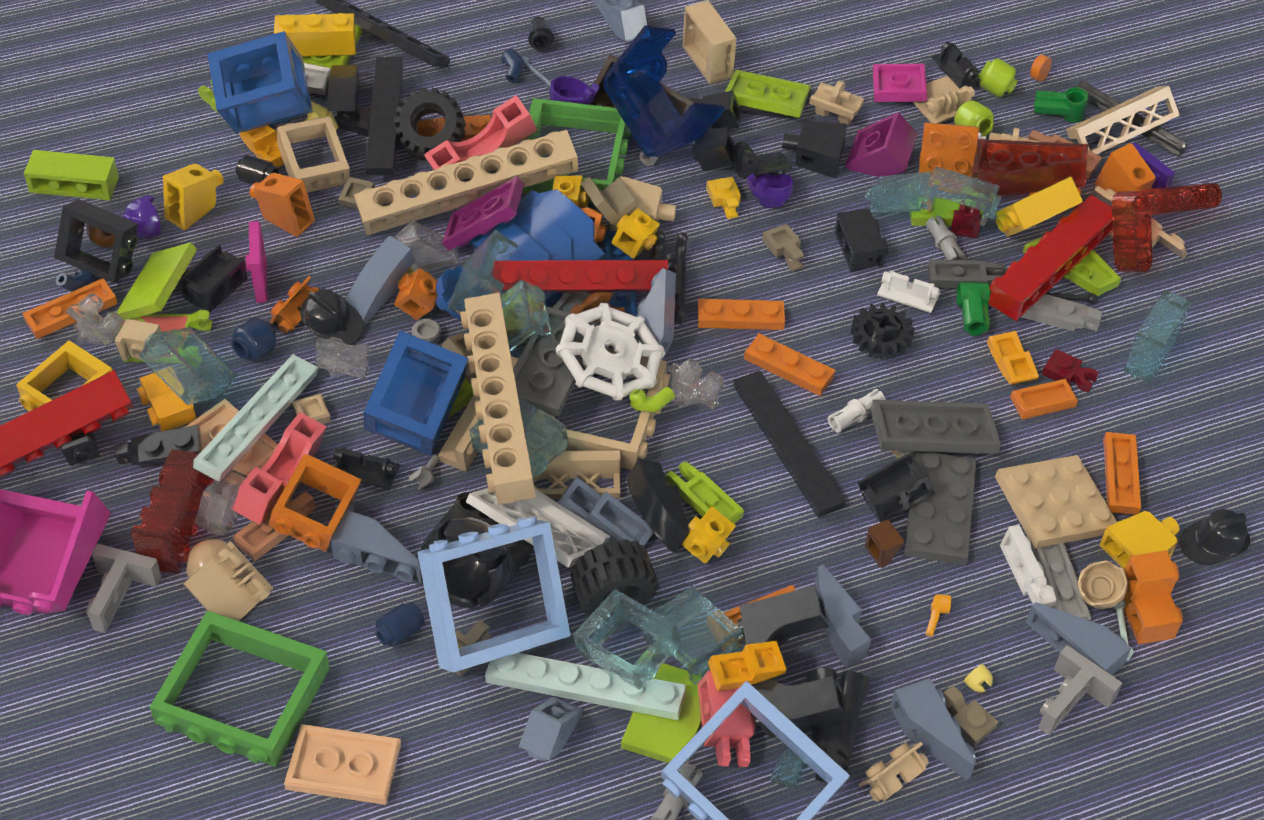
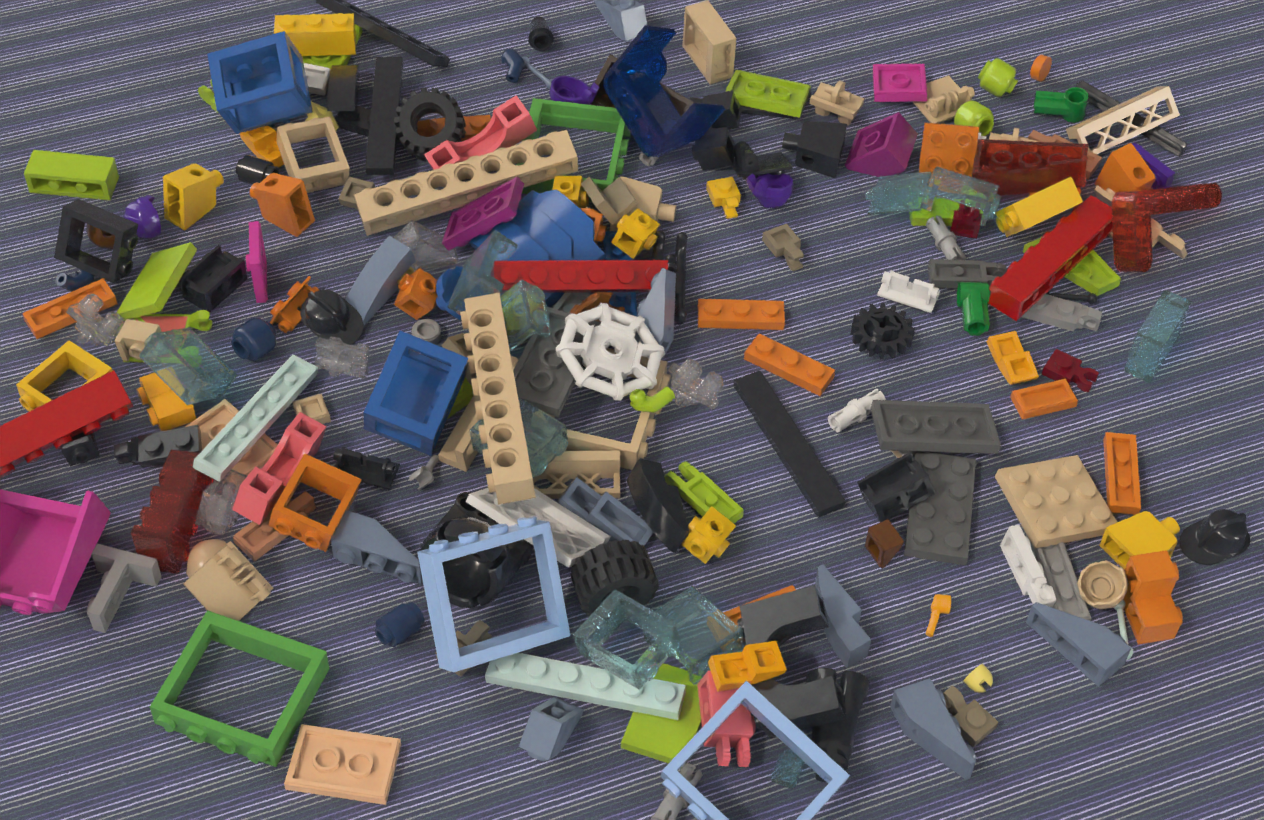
(860, 239): black hinge -> none
(904, 762): tan hinge -> none
(962, 72): black hinge -> none
(1081, 678): light grey bracket -> none

